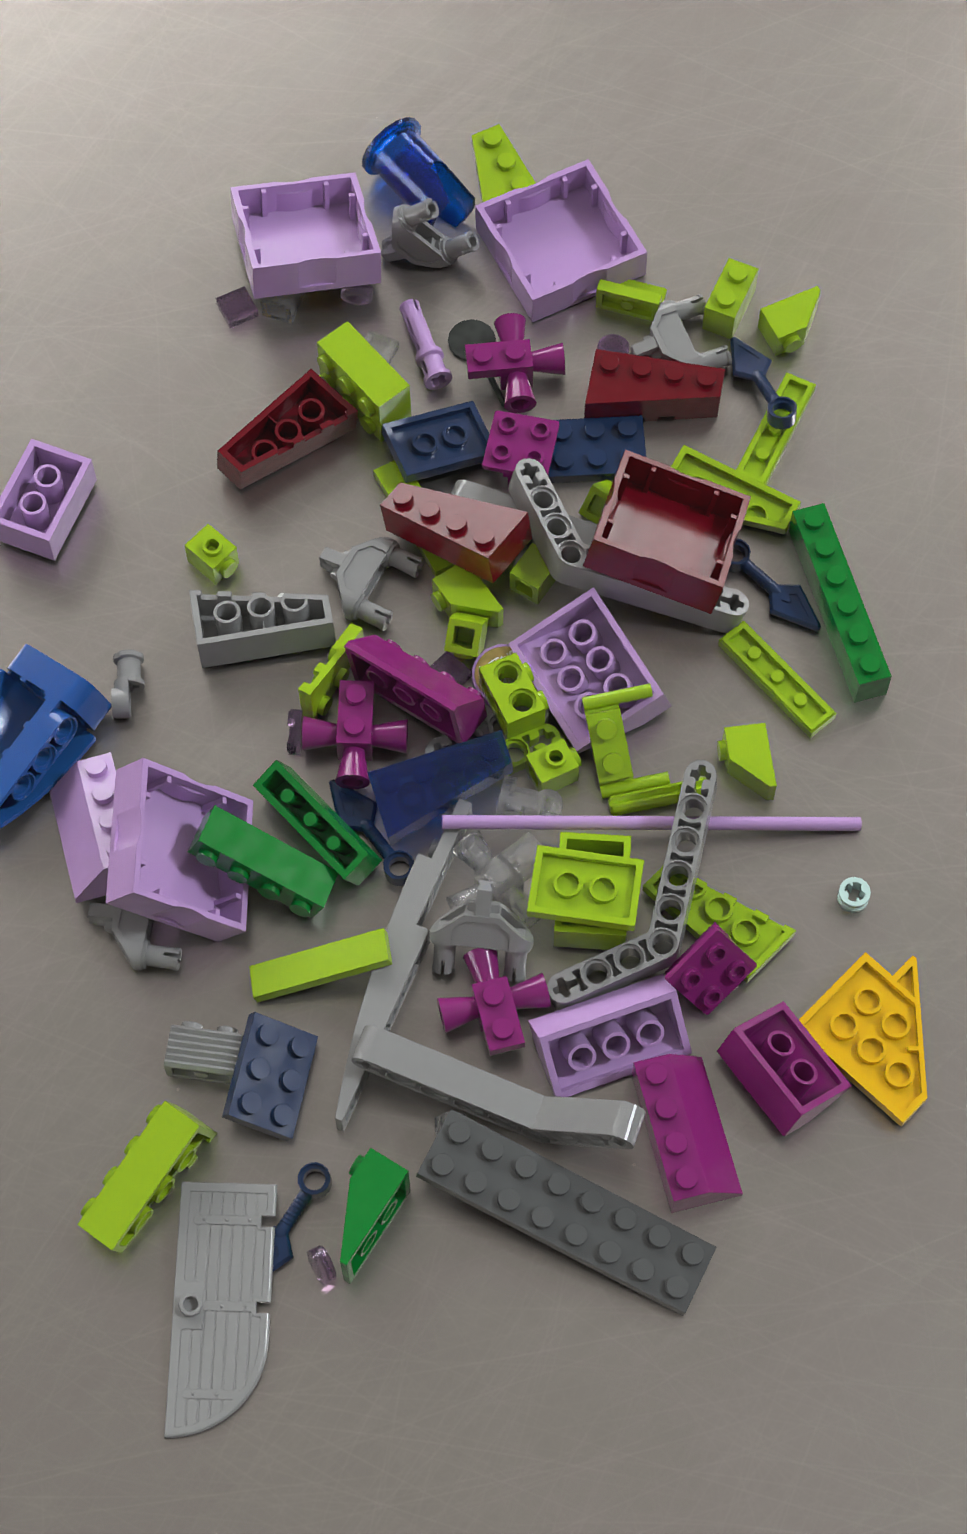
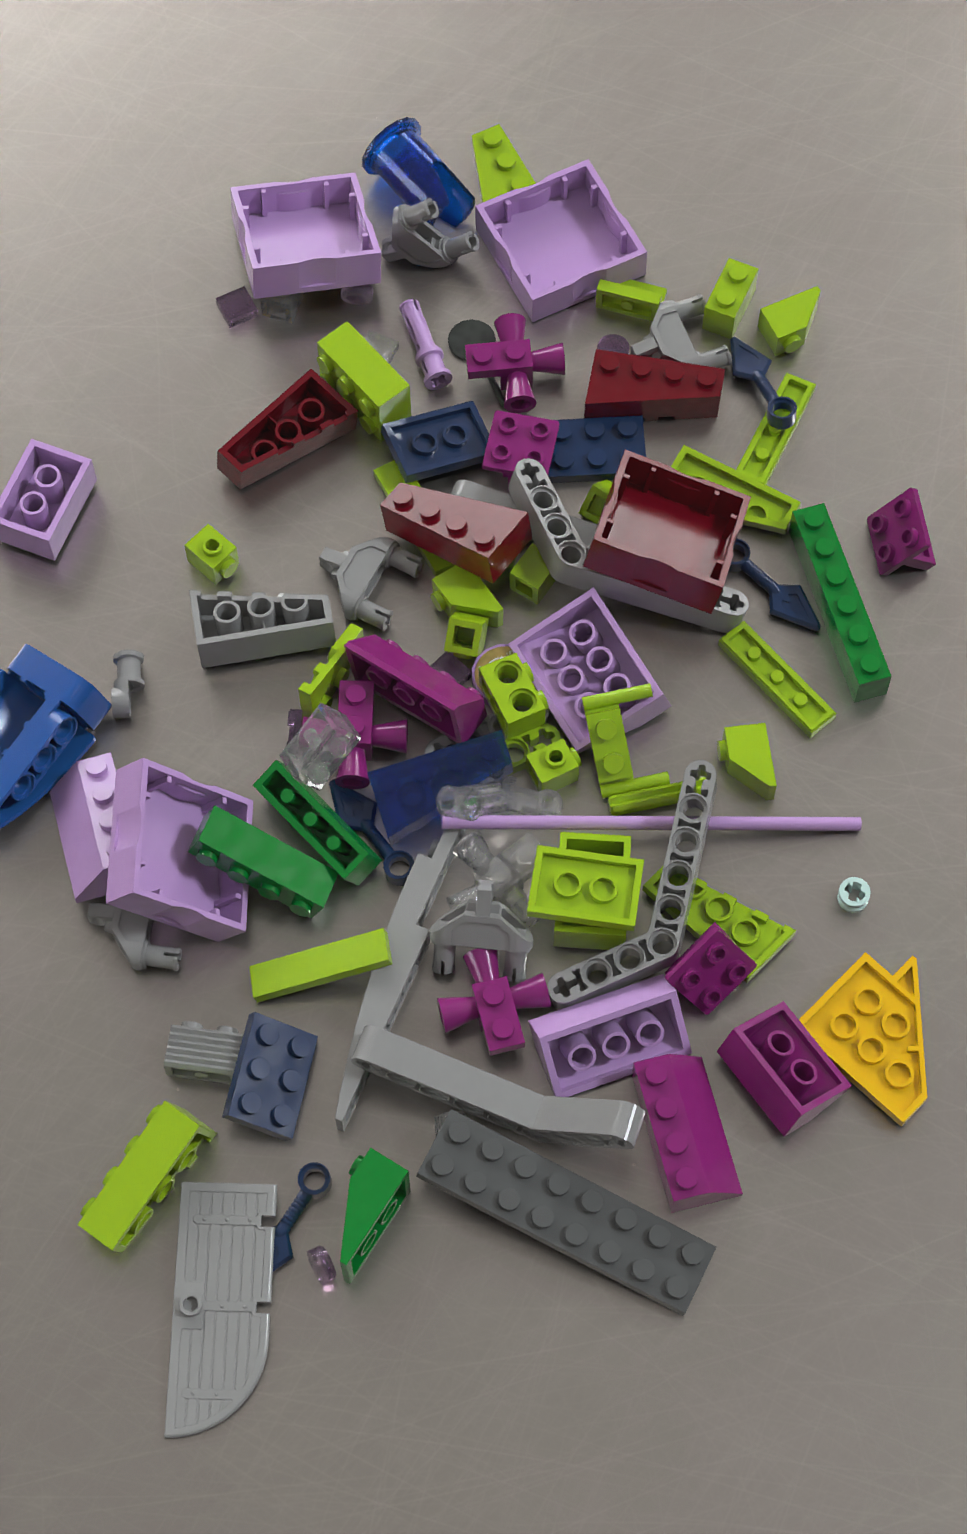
(320, 746): none -> clear brick
(471, 800): none -> clear piece
(901, 534): none -> magenta bracket

